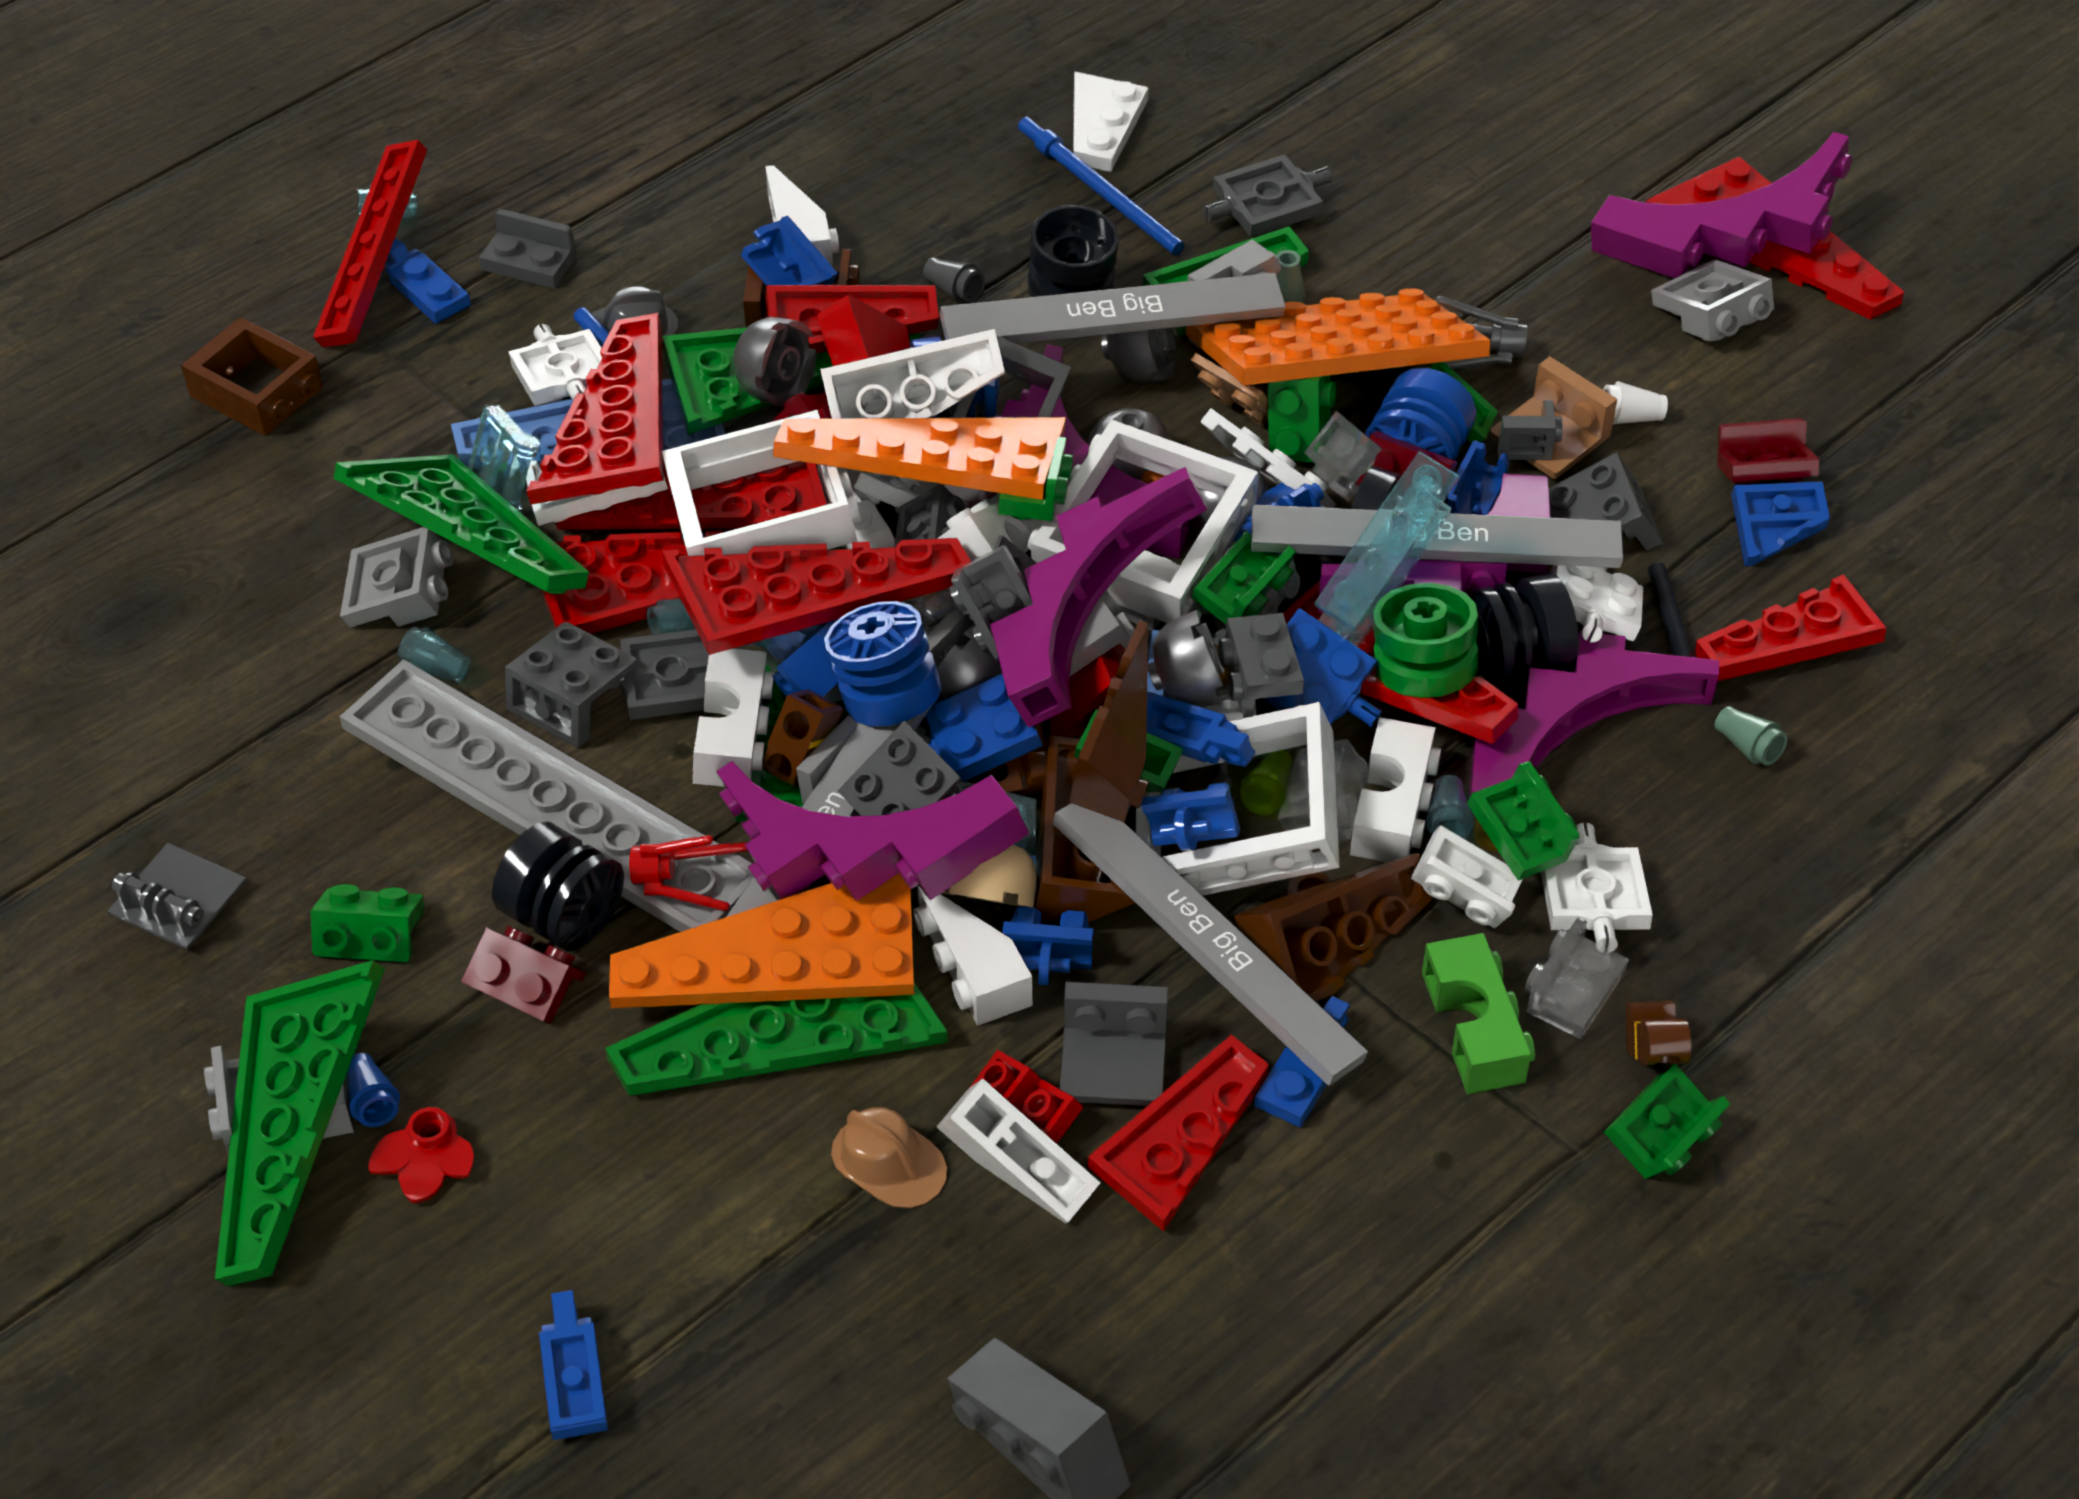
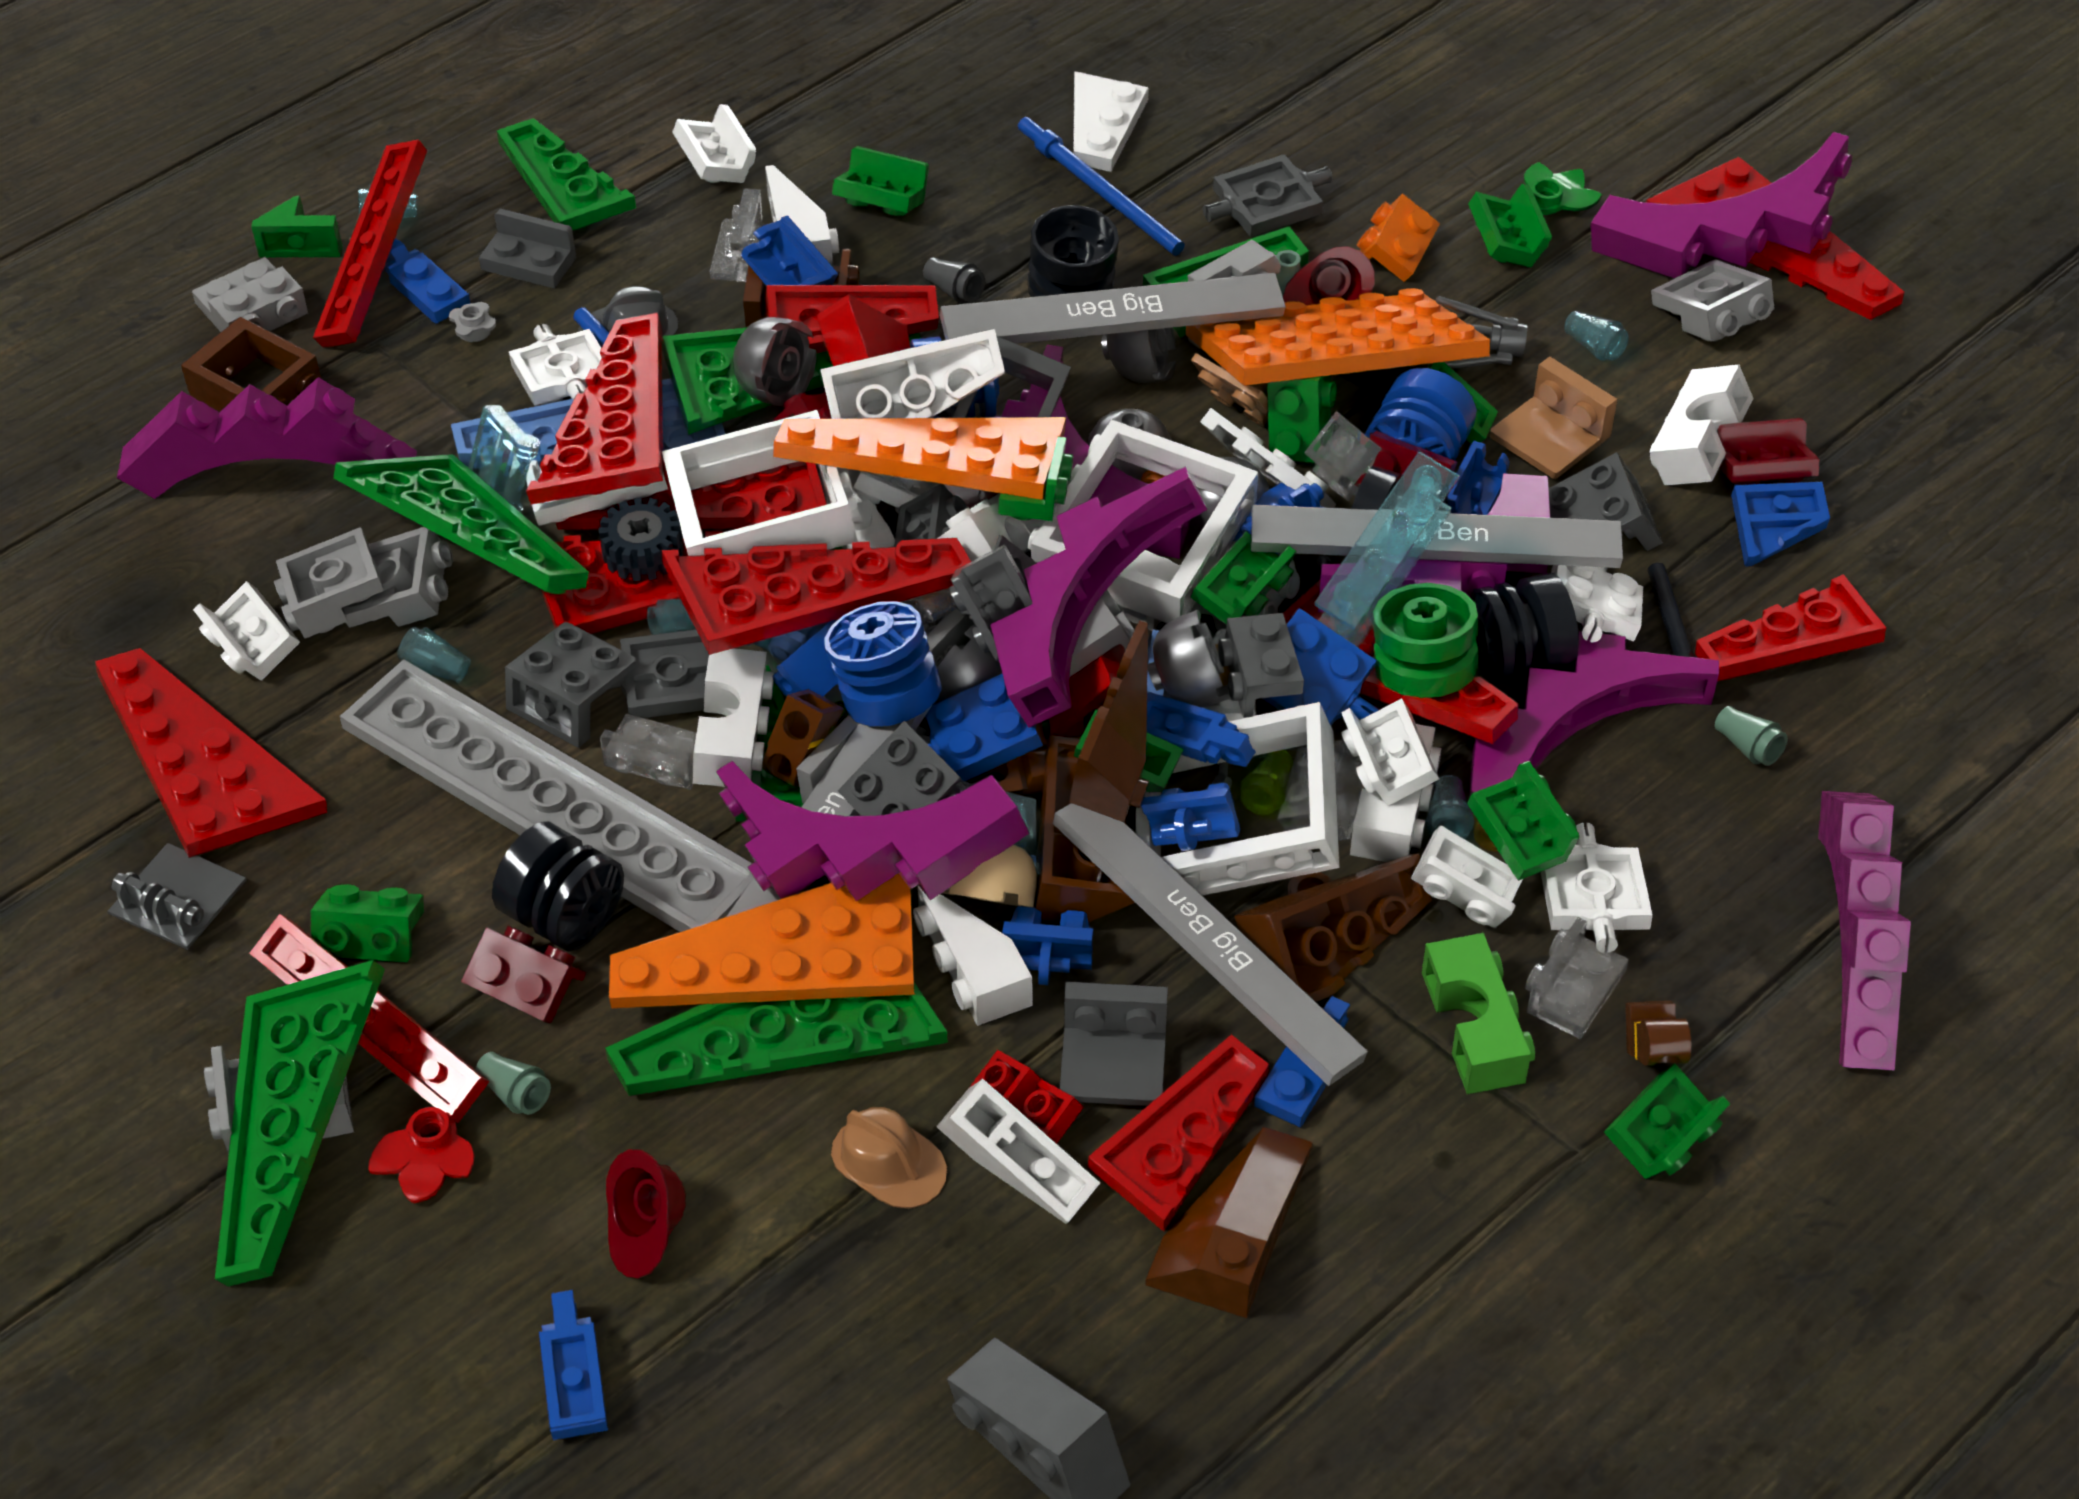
(202, 766): none -> red wing
(248, 632): none -> white bracket
(253, 426): none -> magenta arch
(254, 293): none -> light grey plate
(292, 234): none -> green slope
(324, 580): none -> light grey plate
(370, 1093): blue cone -> none
(388, 1031): none -> plate
(472, 321): none -> light grey plate
(516, 1084): none -> sand green cone
(560, 179): none -> green wing
(637, 535): none -> black wheel
(643, 1210): none -> dark red piece
(650, 751): none -> clear bracket
(656, 863): red plant -> none
(717, 148): none -> white bracket
(736, 235): none -> clear bracket
(883, 181): none -> green bracket
(1231, 1229): none -> reddish brown wedge
(1333, 273): none -> dark red piece
(1390, 752): none -> white bracket
(1399, 236): none -> orange bracket
(1513, 227): none -> green bracket
(1530, 435): dark grey bracket -> none
(1560, 190): none -> green plate
(1597, 334): none -> clear light blue cone
(1636, 404): white cone -> none
(1688, 441): none -> white arch
(1873, 933): none -> magenta arch

